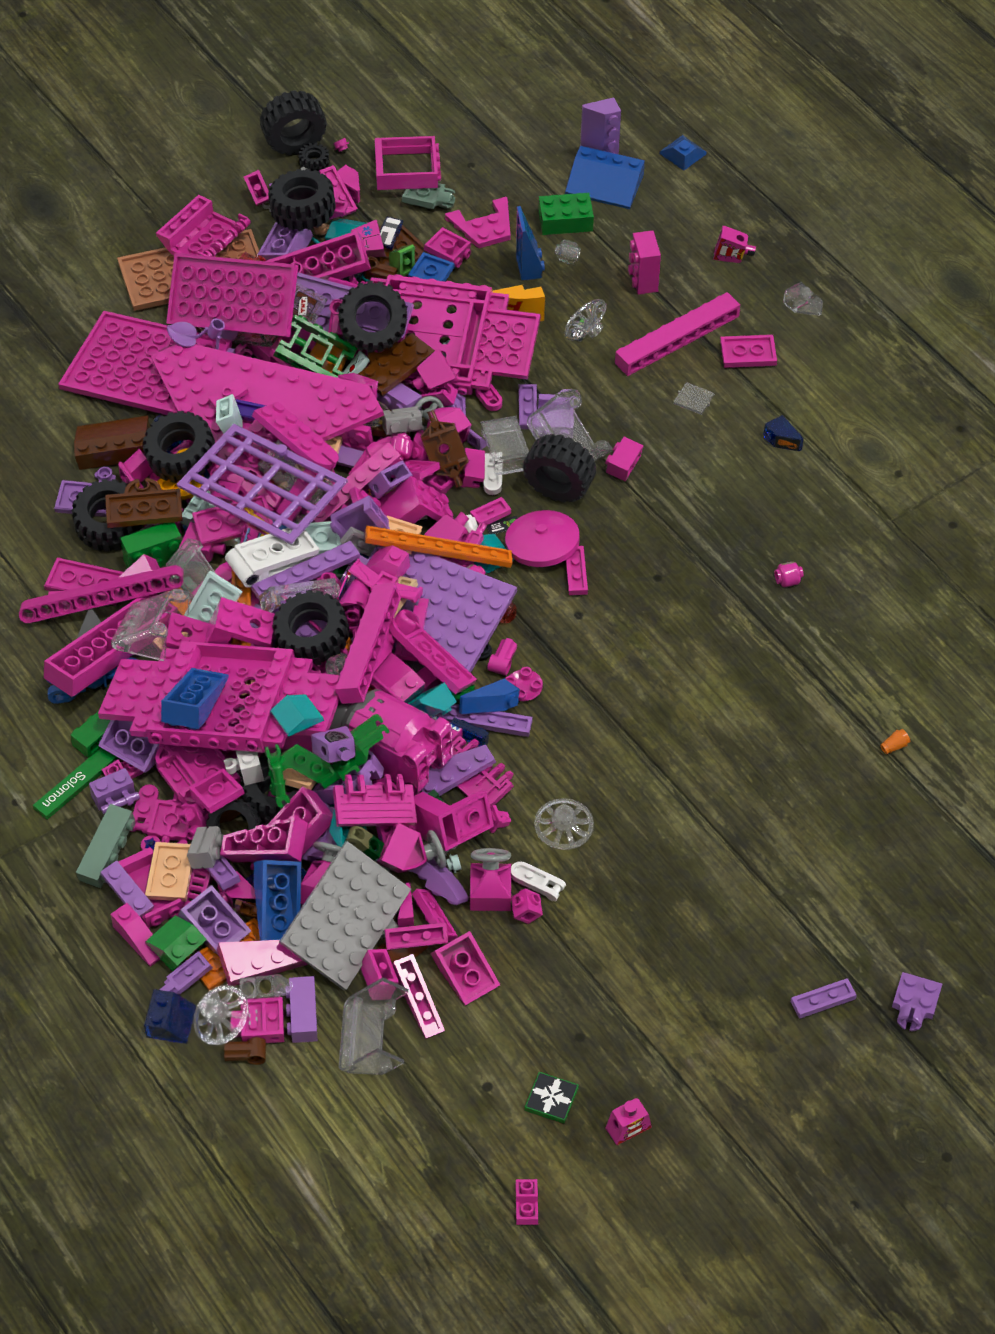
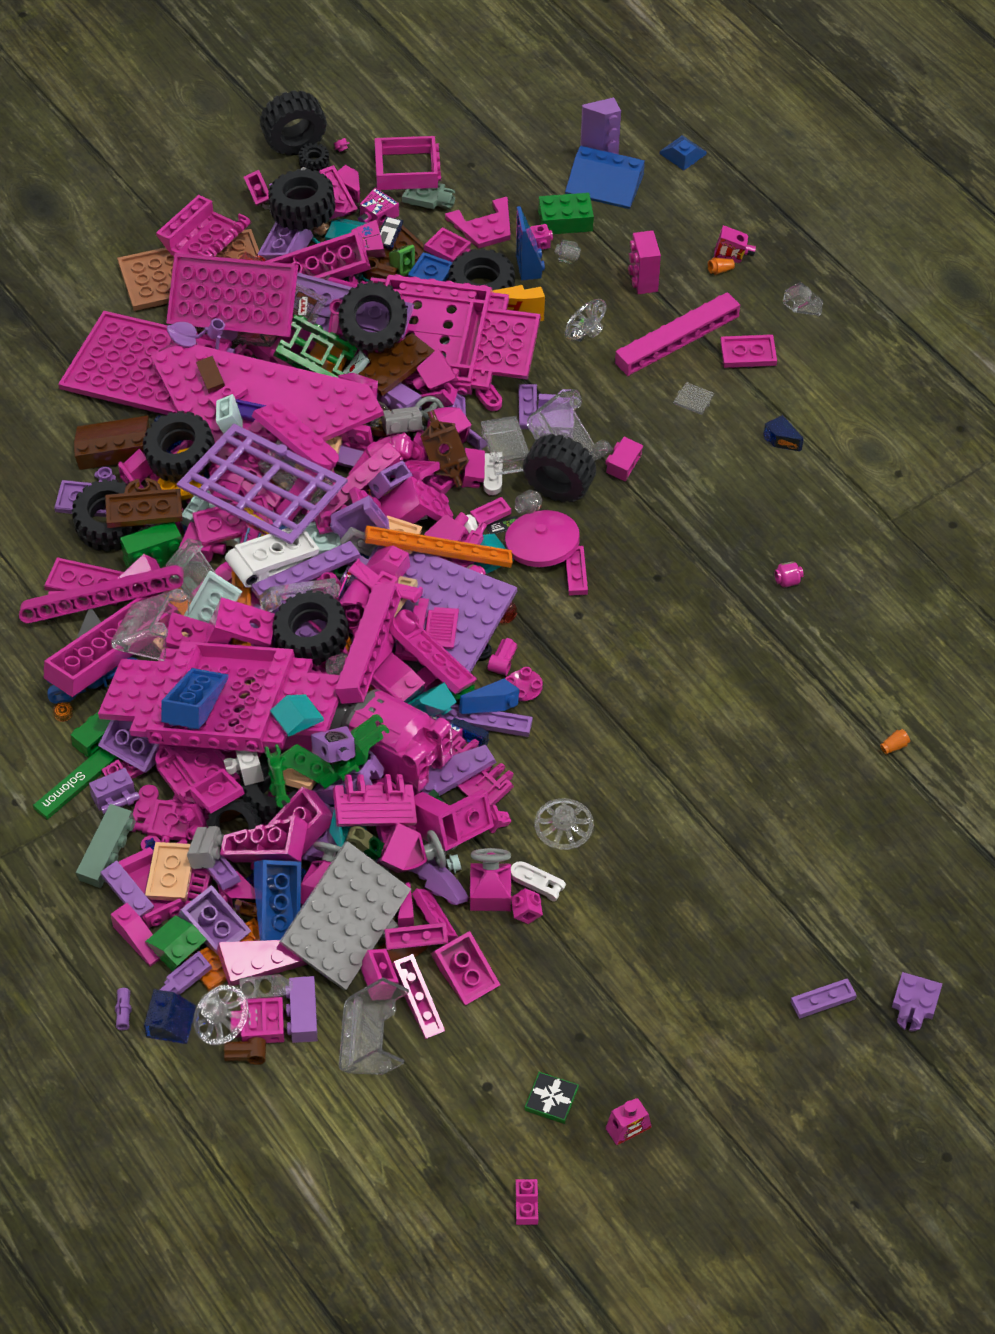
(62, 711): none -> clear orange tile
(123, 1009): none -> medium lavender pin
(210, 374): none -> reddish brown tile
(323, 522): none -> dark pink brick
(378, 207): none -> dark pink torso
(442, 625): none -> dark pink window
(483, 265): none -> black tyre
(528, 502): none -> clear head
(542, 235): none -> dark pink brick
(720, 265): none -> orange cone

